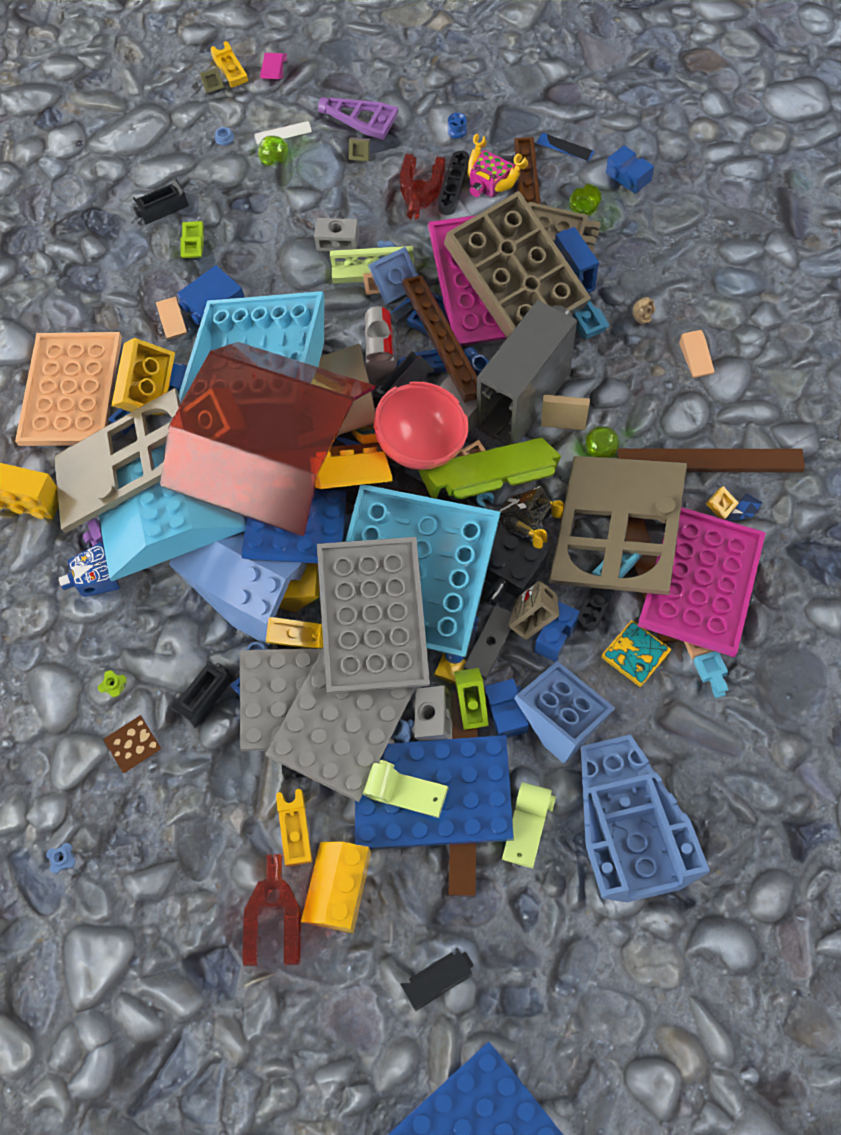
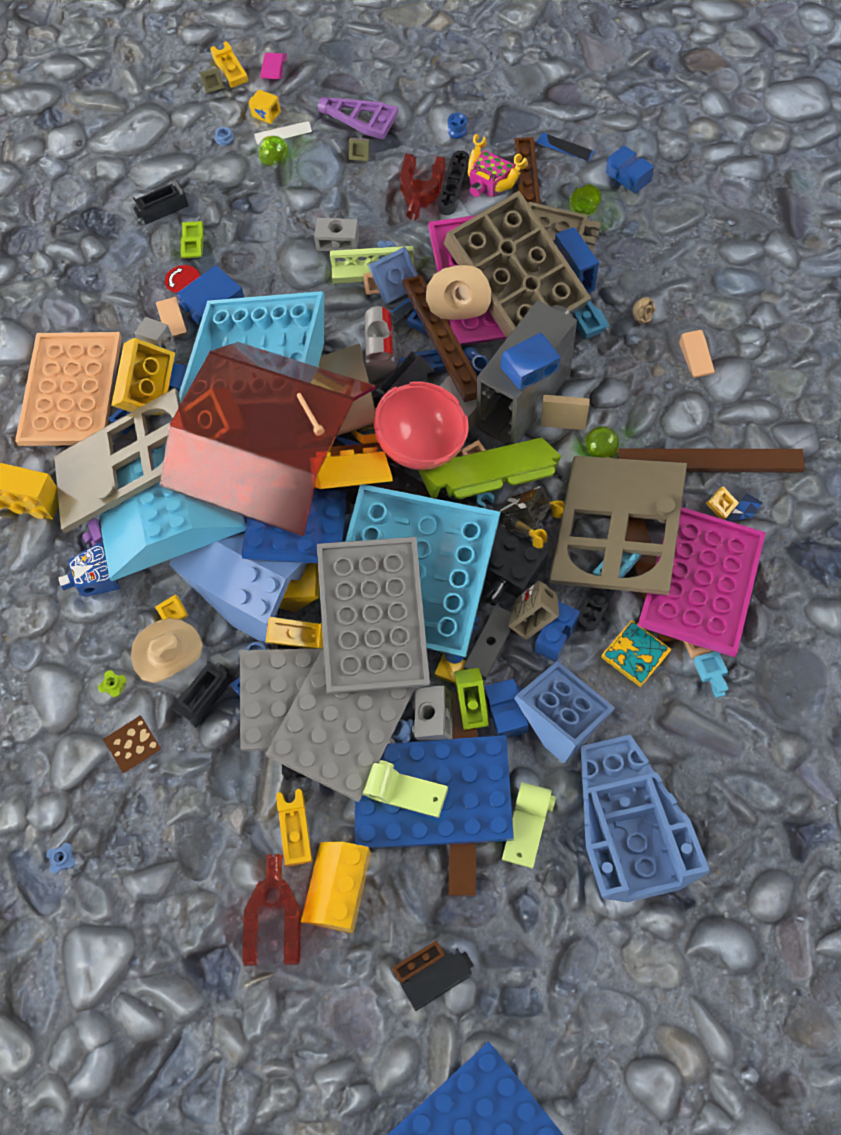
(157, 334): none -> light grey brick
(165, 649): none -> tan hat
(172, 608): none -> yellow tile
(180, 277): none -> red sticker
(264, 106): none -> yellow brick
(318, 430): none -> light nougat piece
(418, 962): none -> reddish brown piece
(458, 293): none -> tan hat
(530, 361): none -> blue piece

